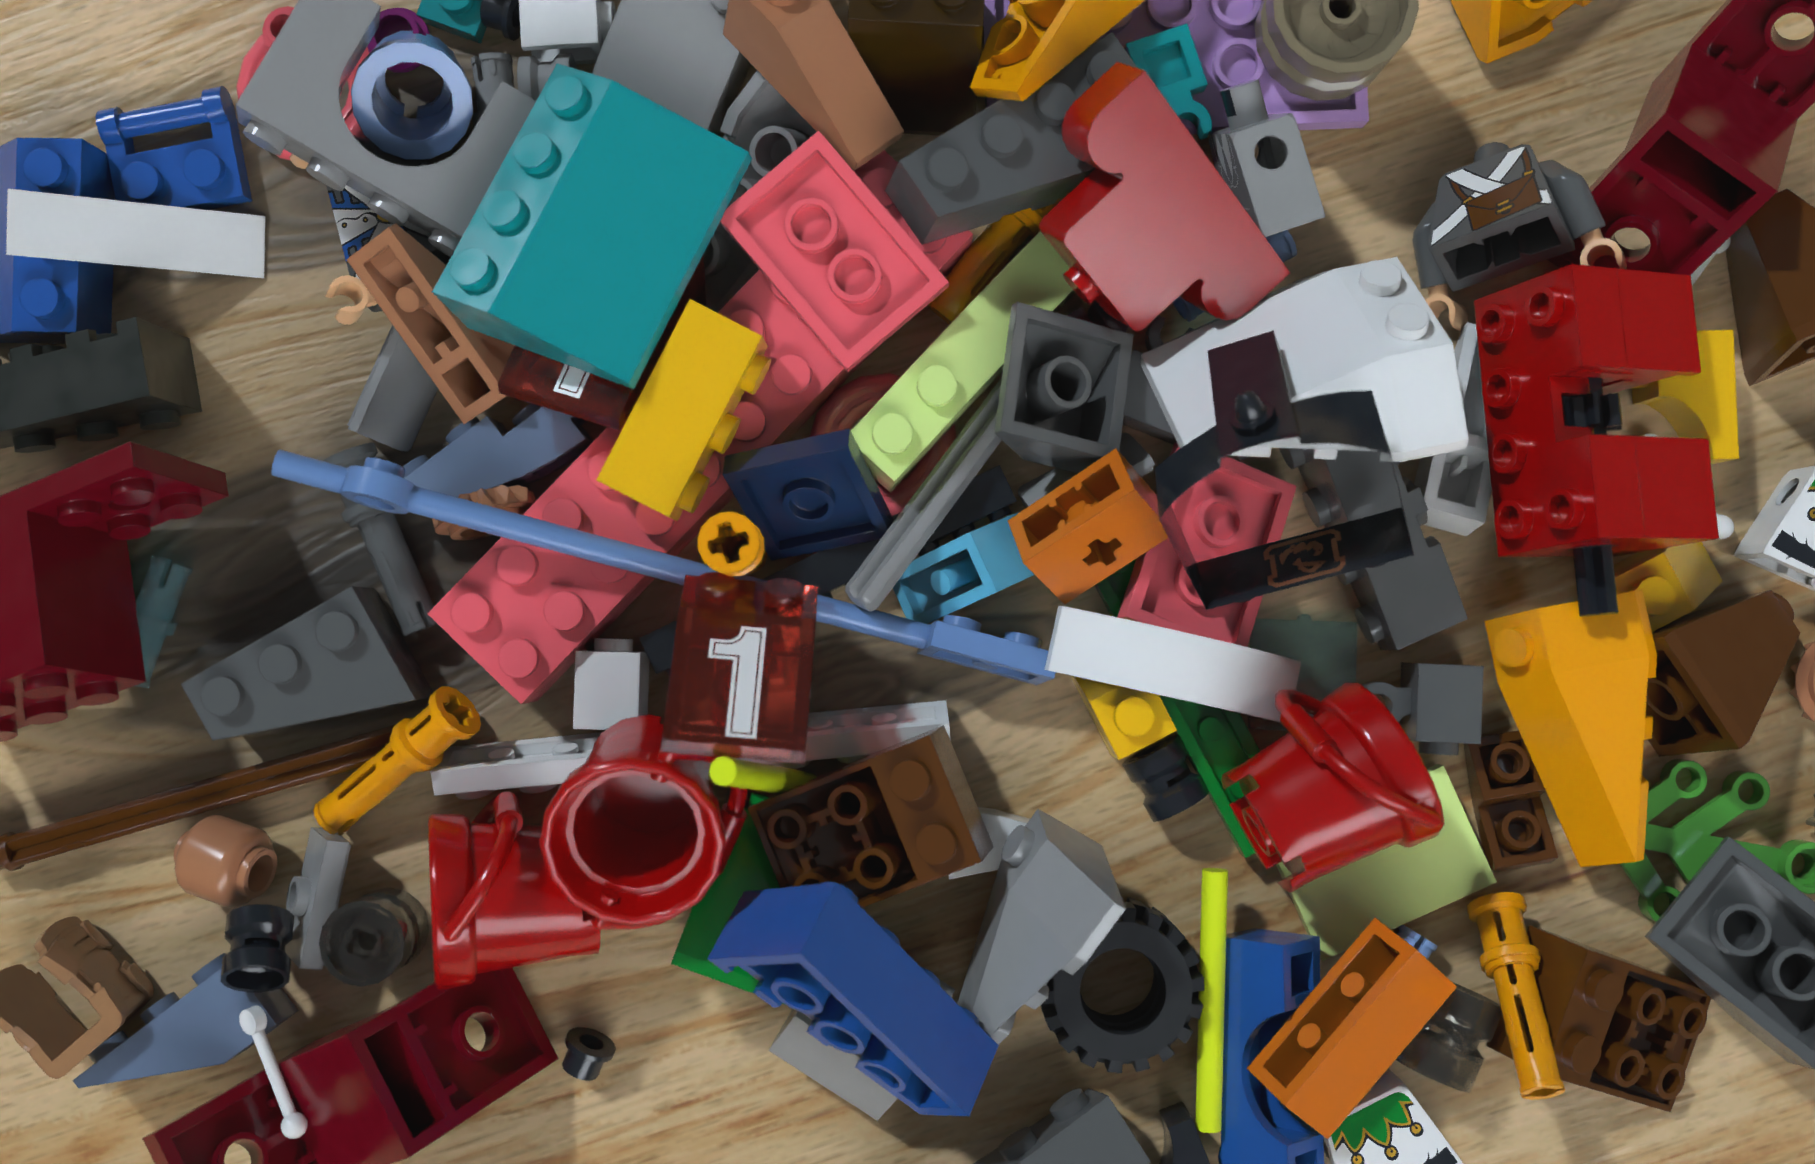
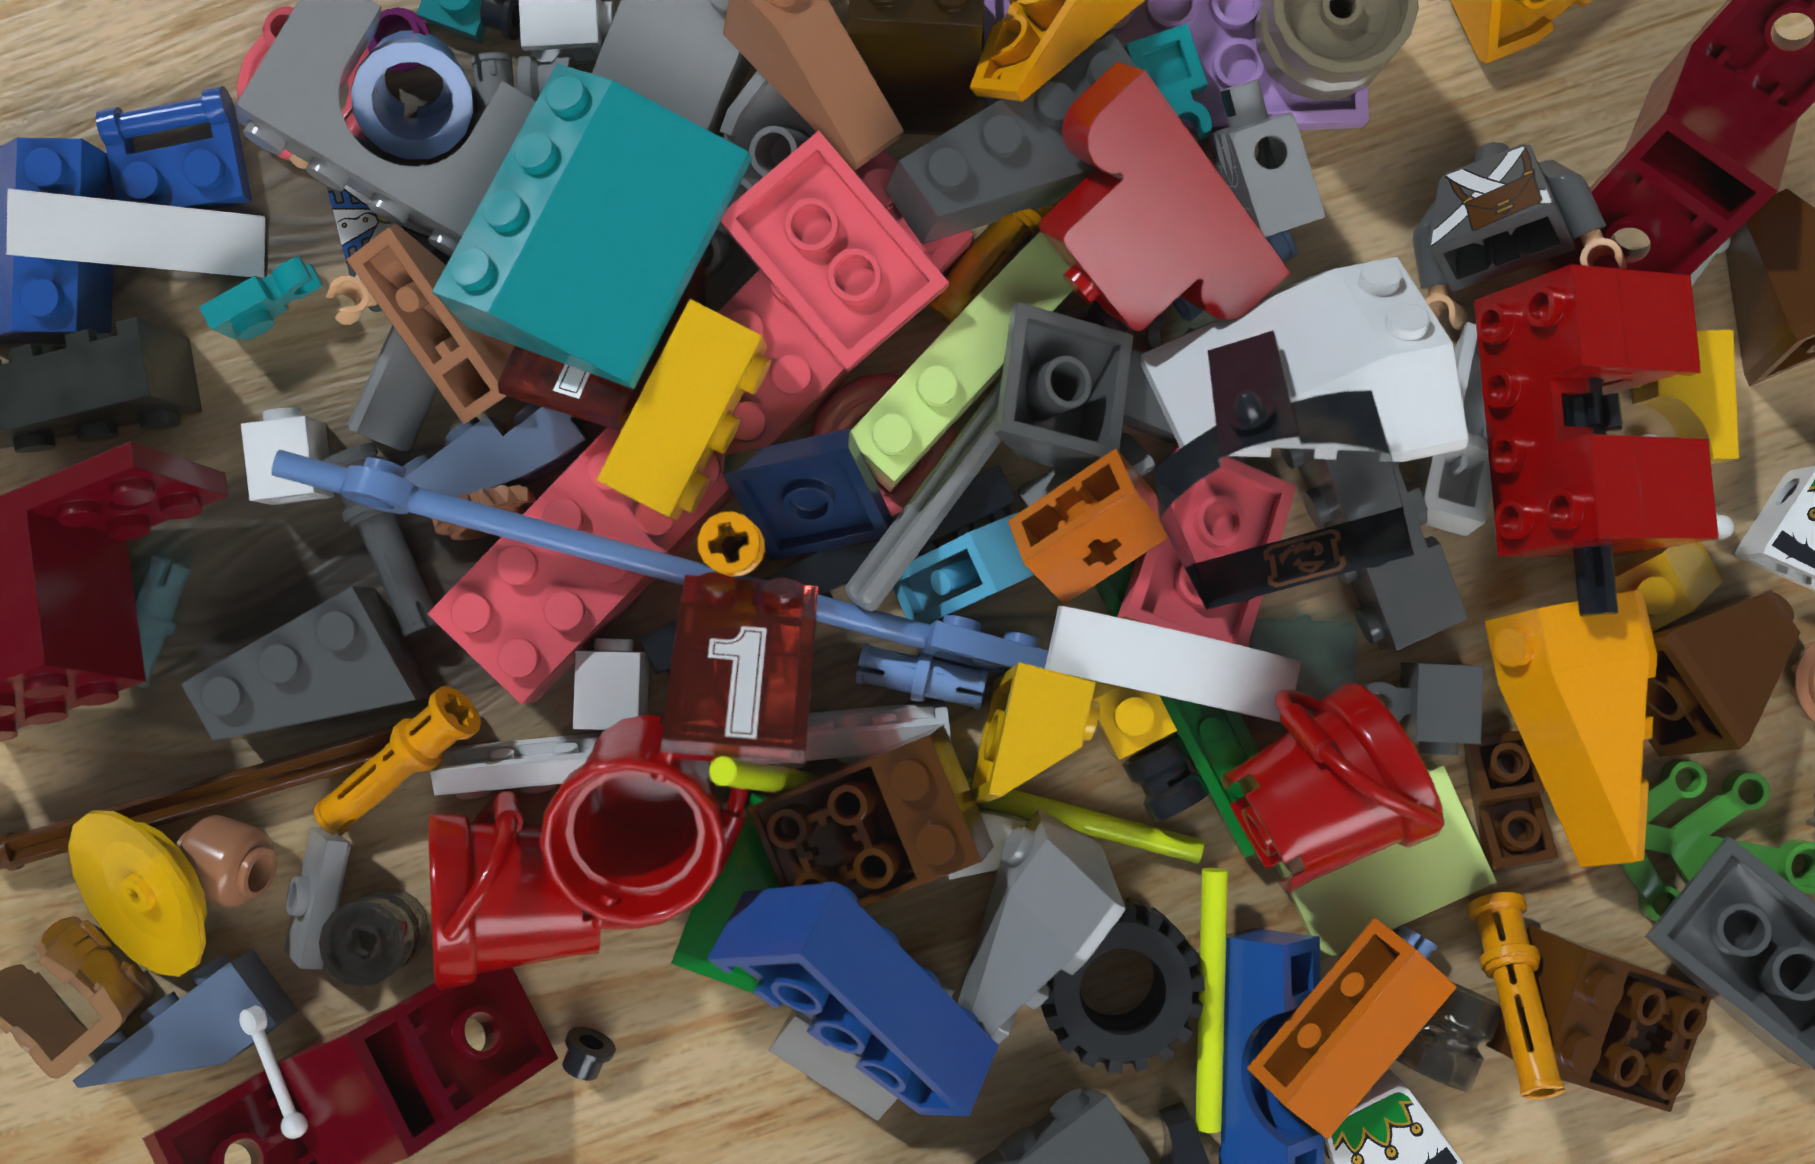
(140, 891): none -> yellow piece
(252, 305): none -> teal plate
(257, 948): black wheel -> none
(286, 431): none -> white brick
(922, 676): none -> light blue pin
(1029, 726): none -> yellow slope
(1102, 825): none -> neon yellow bar

